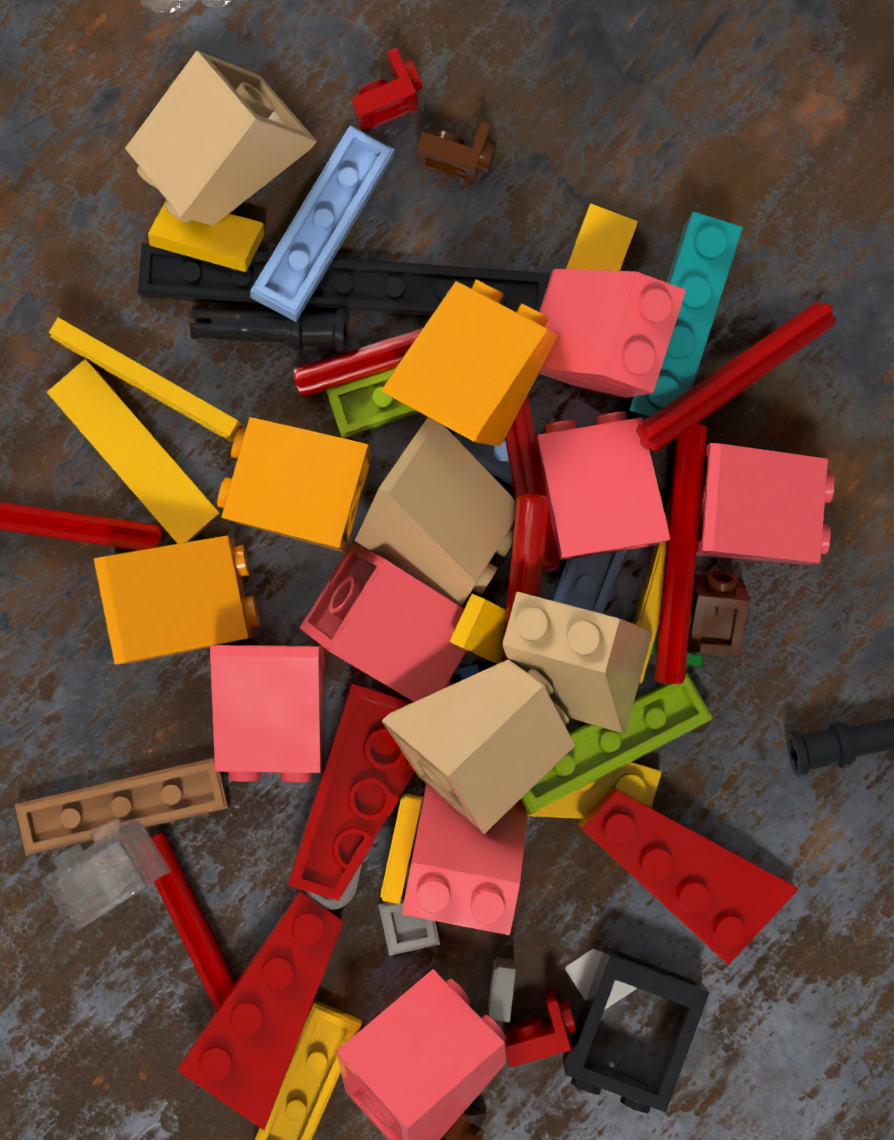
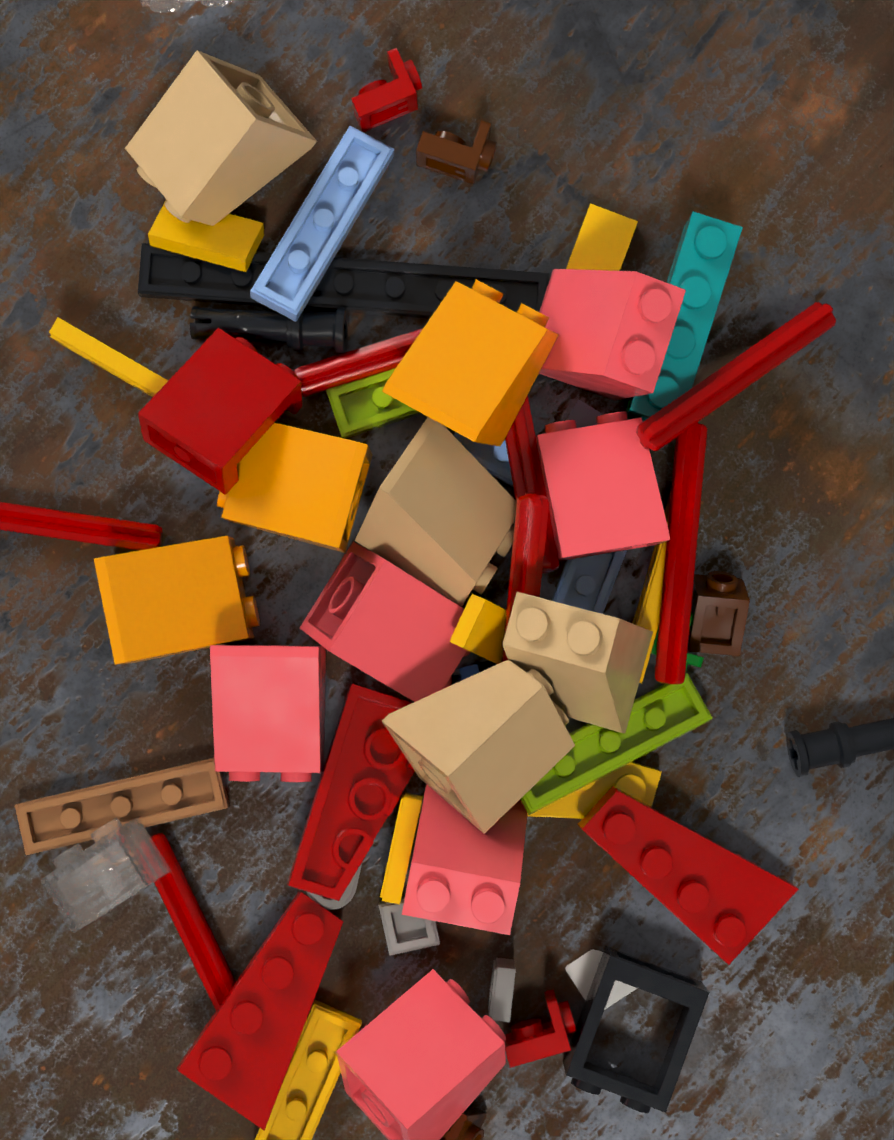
(133, 453): yellow tile -> none
(219, 408): none -> red panel
(764, 505): coral slope -> none

